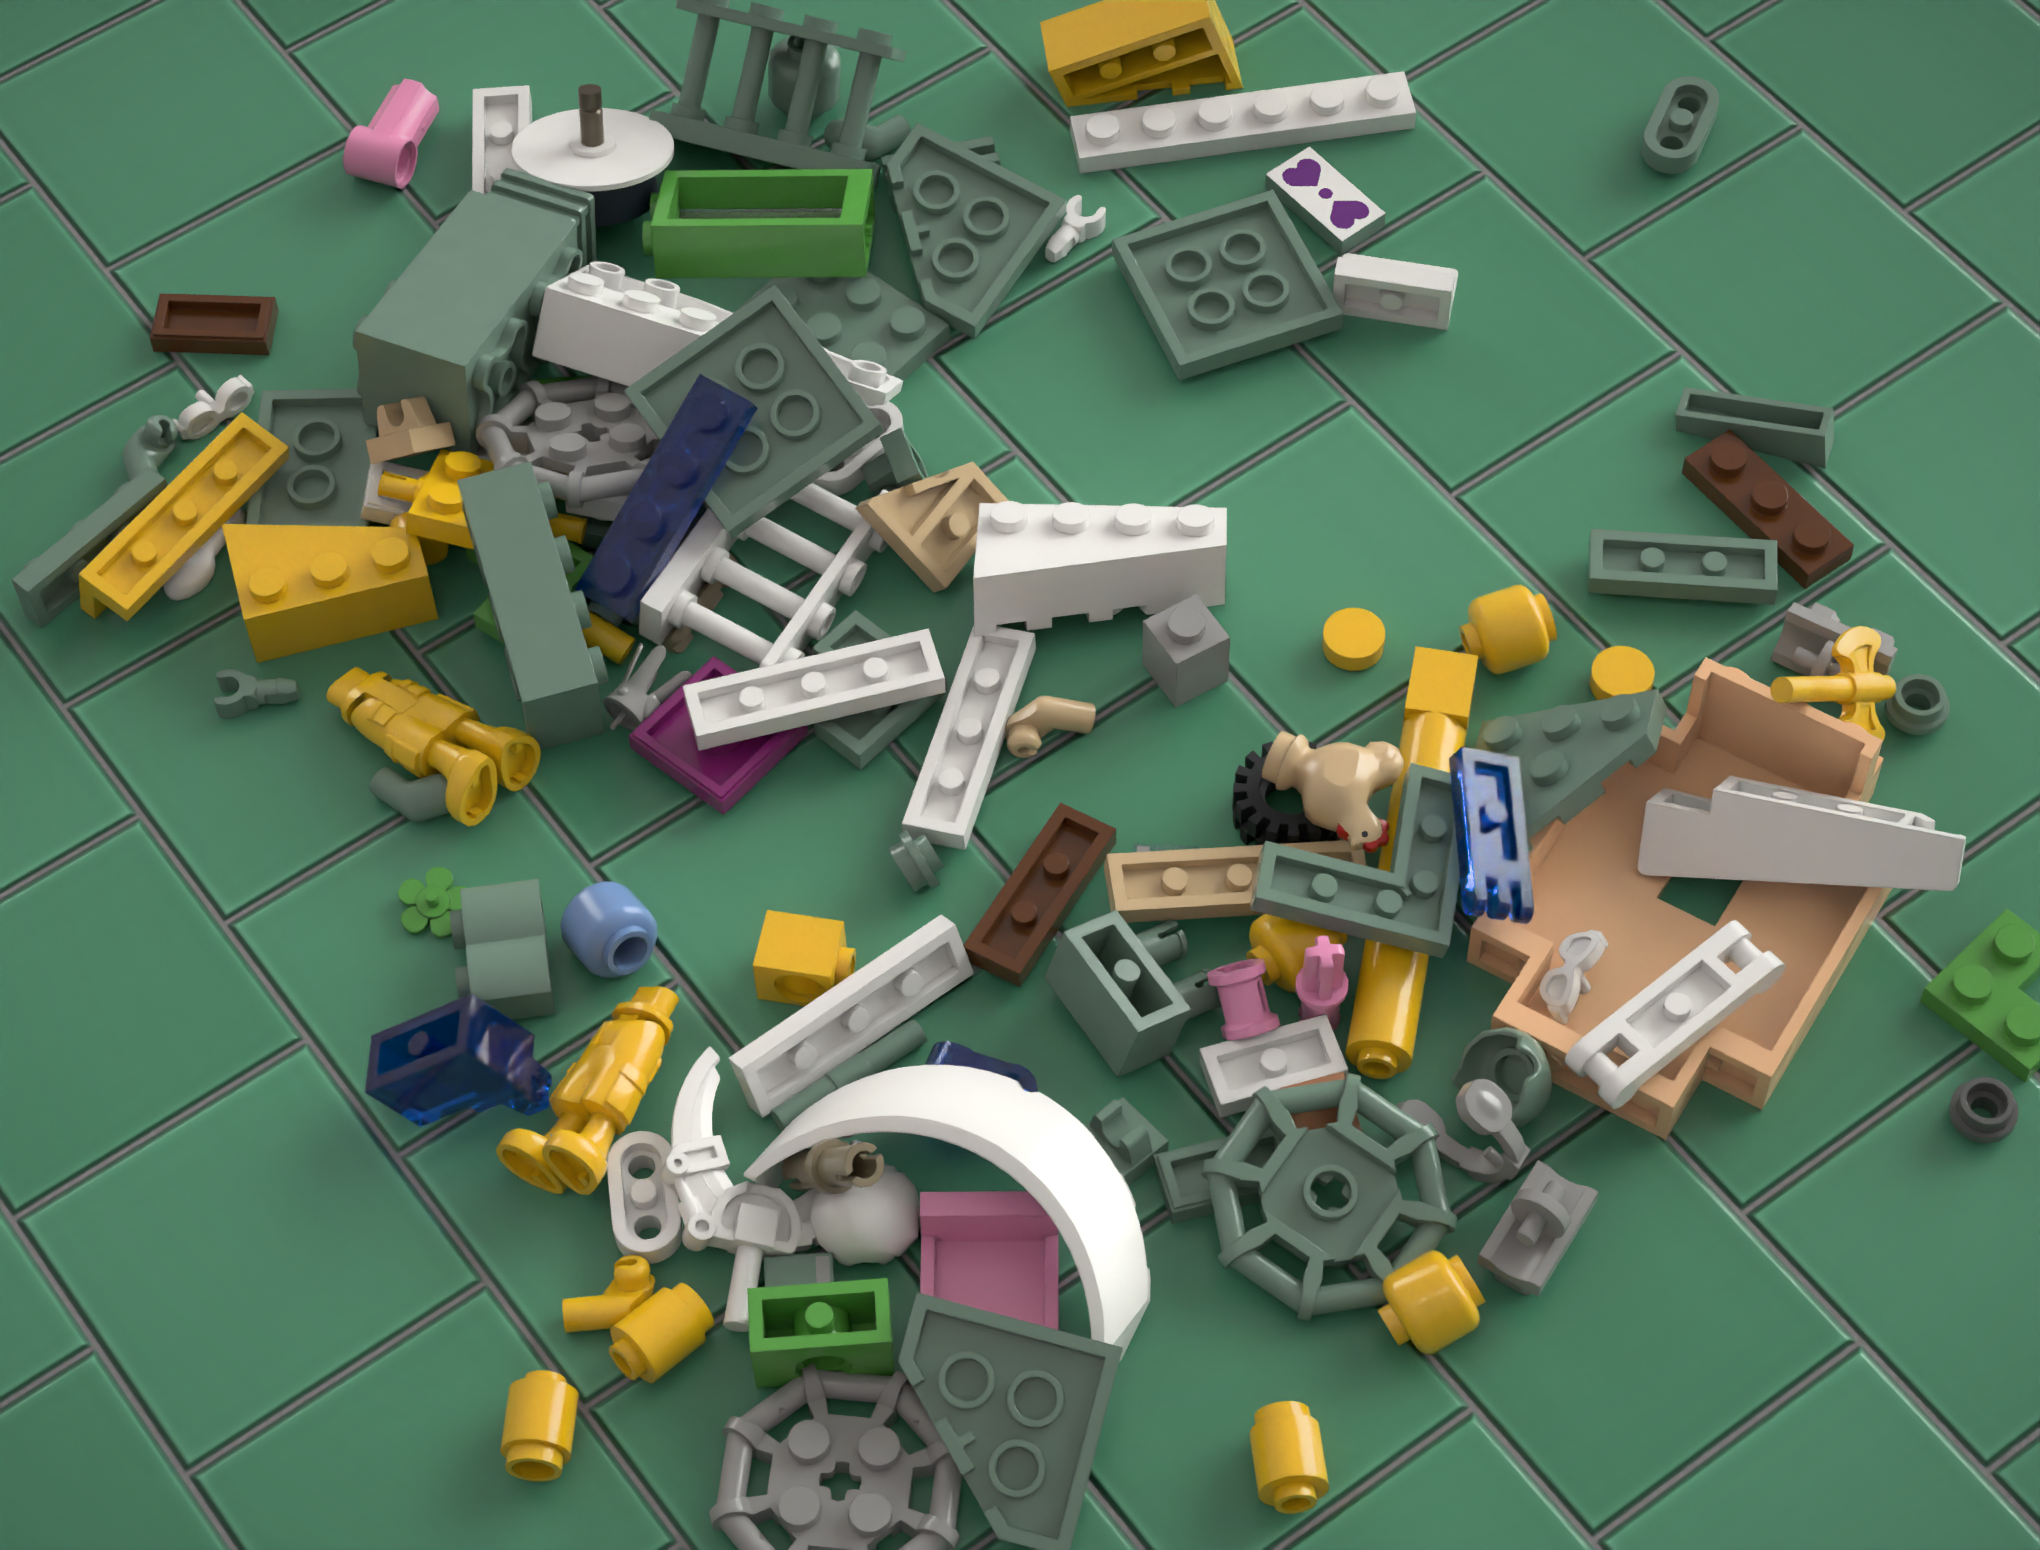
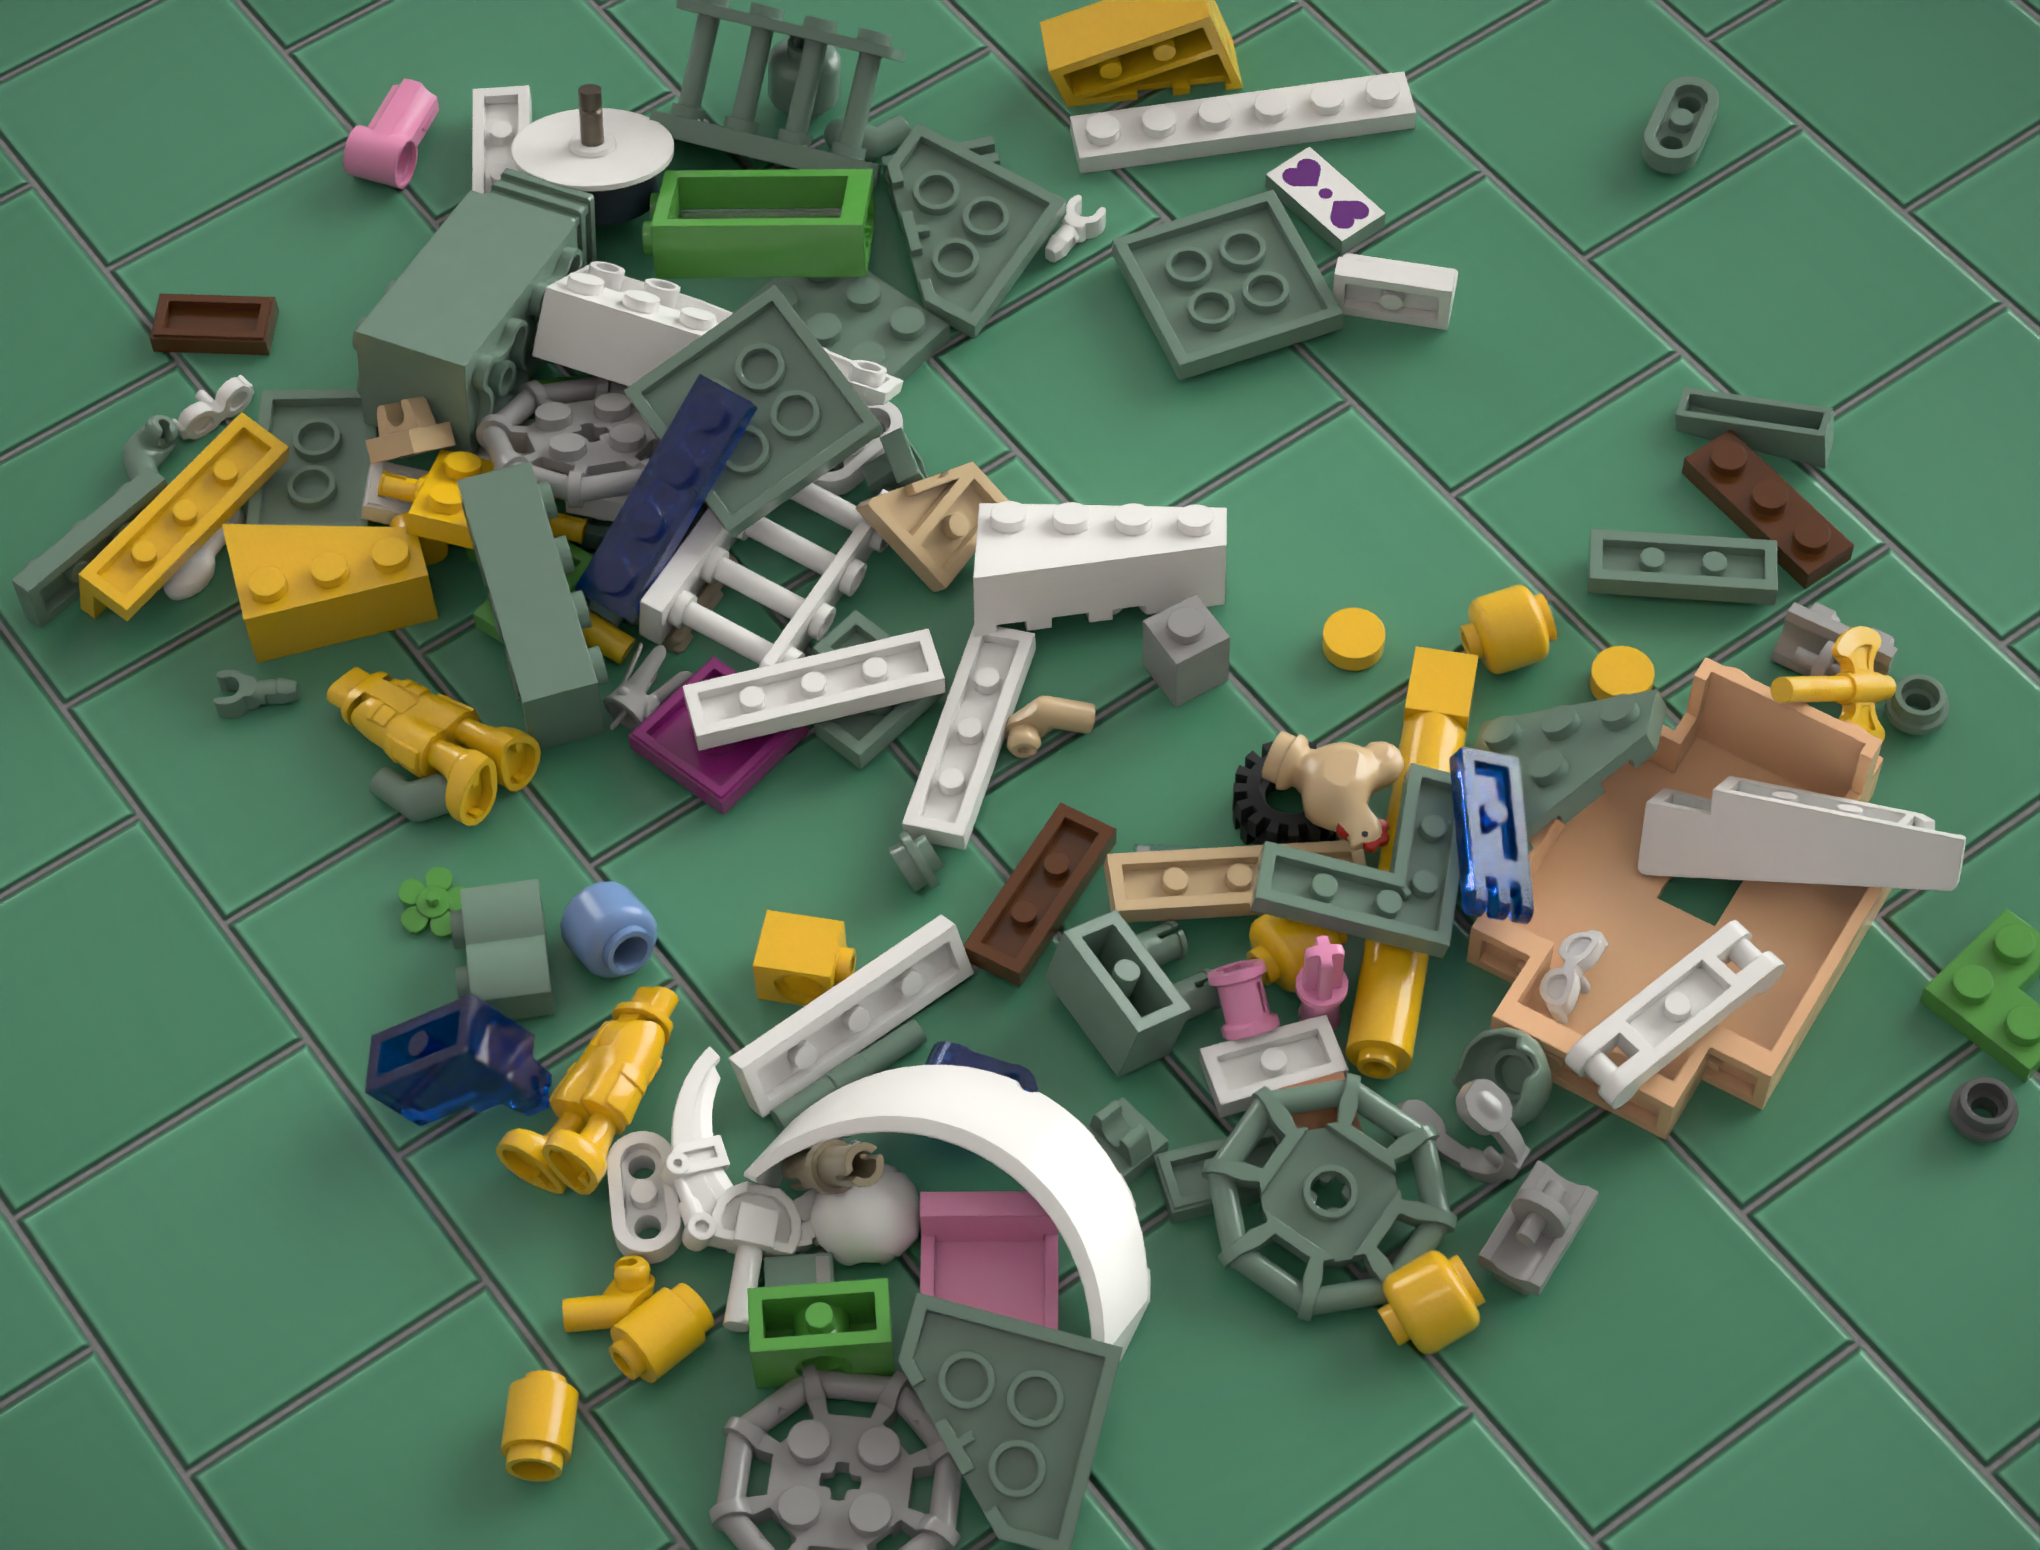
(1288, 1457): yellow brick -> none

